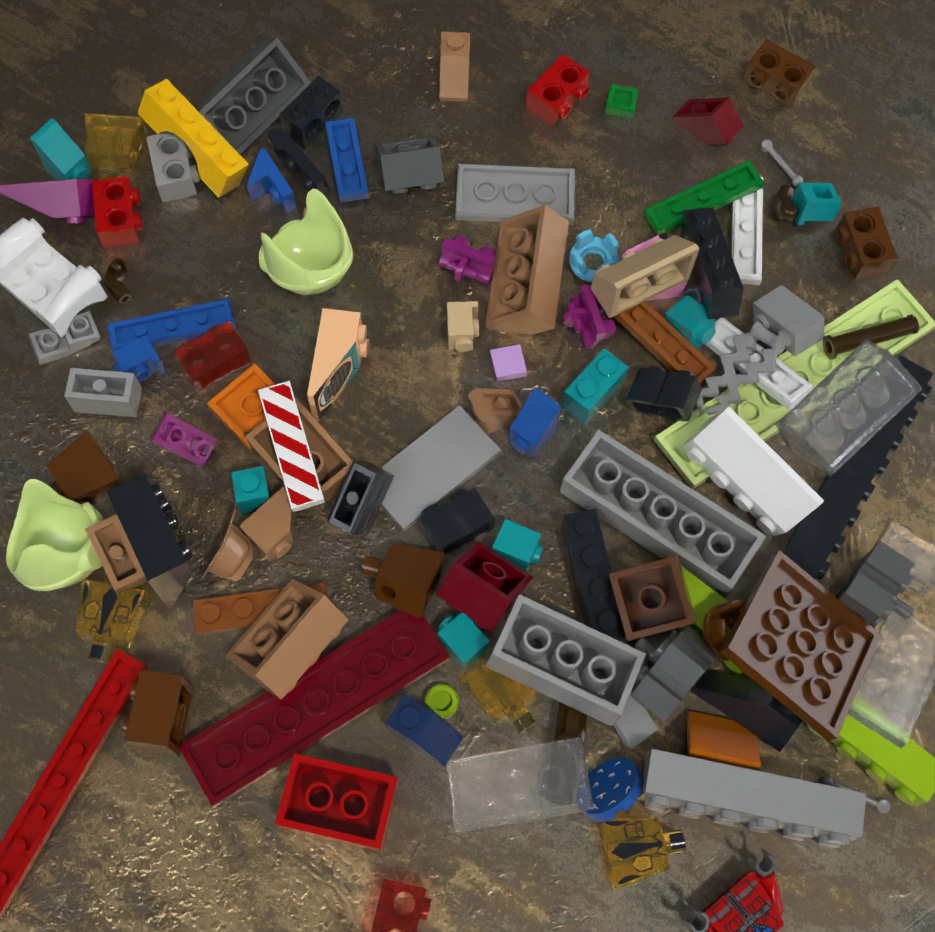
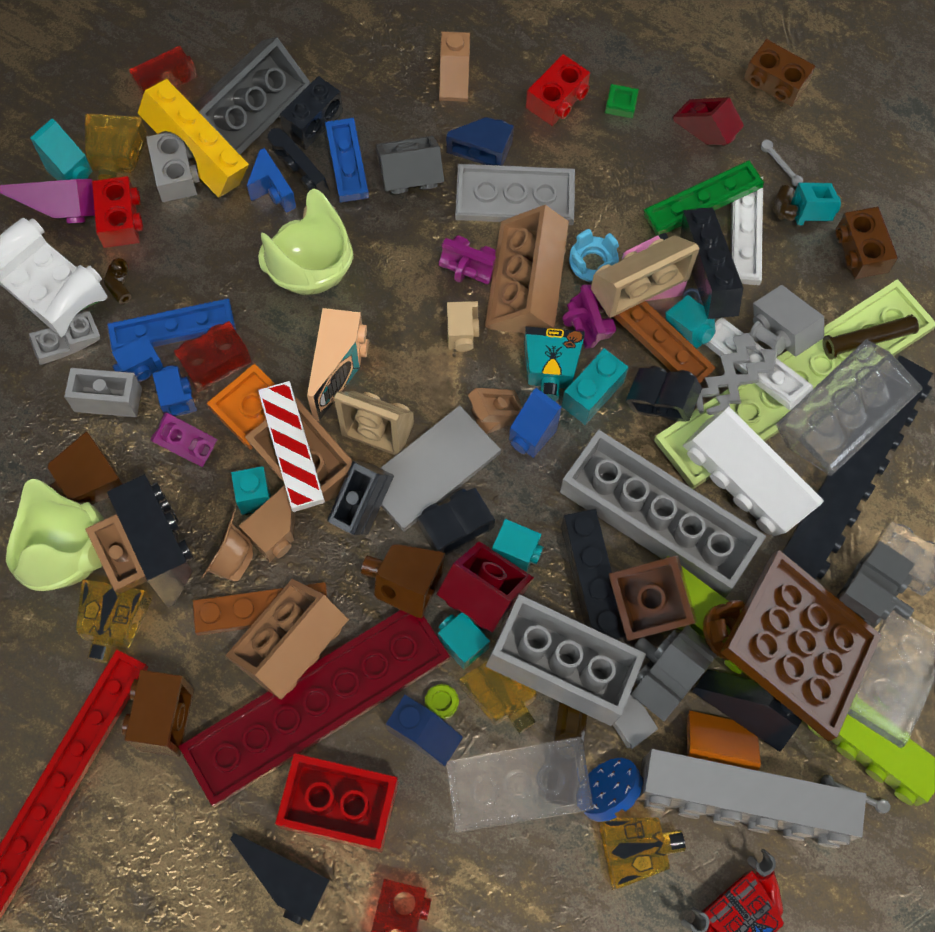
(170, 65): none -> clear red bracket
(174, 391): none -> blue brick
(287, 882): none -> black slope
(373, 421): none -> tan slope
(481, 141): none -> dark blue slope
(508, 363): lavender tile -> none
(552, 358): none -> teal torso

